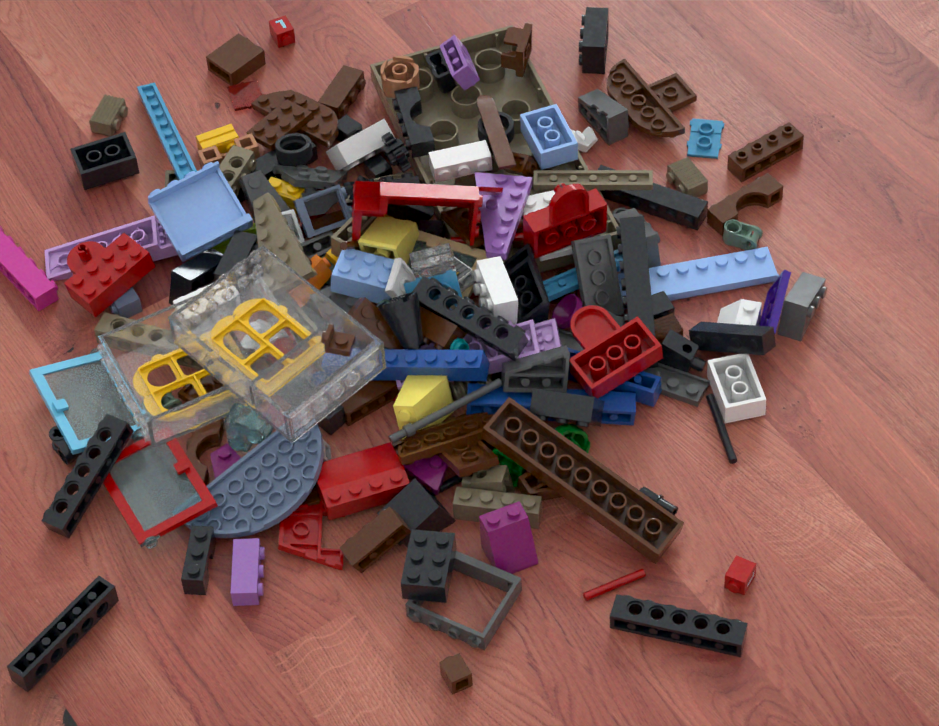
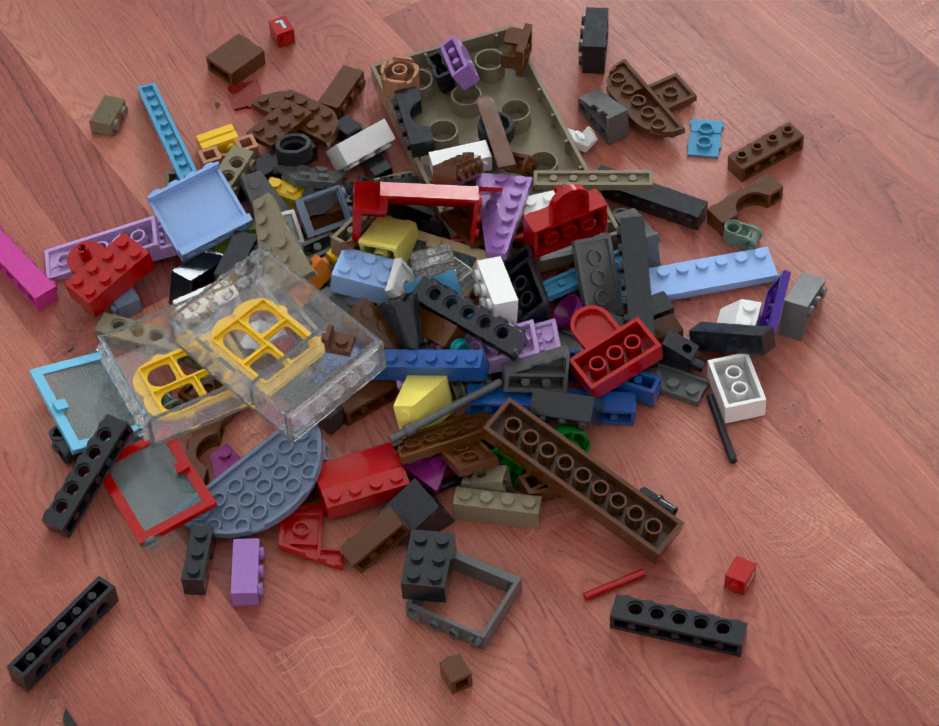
(104, 160): black brick -> none
(245, 428): clear light blue brick -> none
(396, 152): black gear -> none
(458, 169): none -> reddish brown brick
(508, 538): magenta slope -> none
(549, 136): light blue brick -> none
(687, 177): dark tan brick -> none

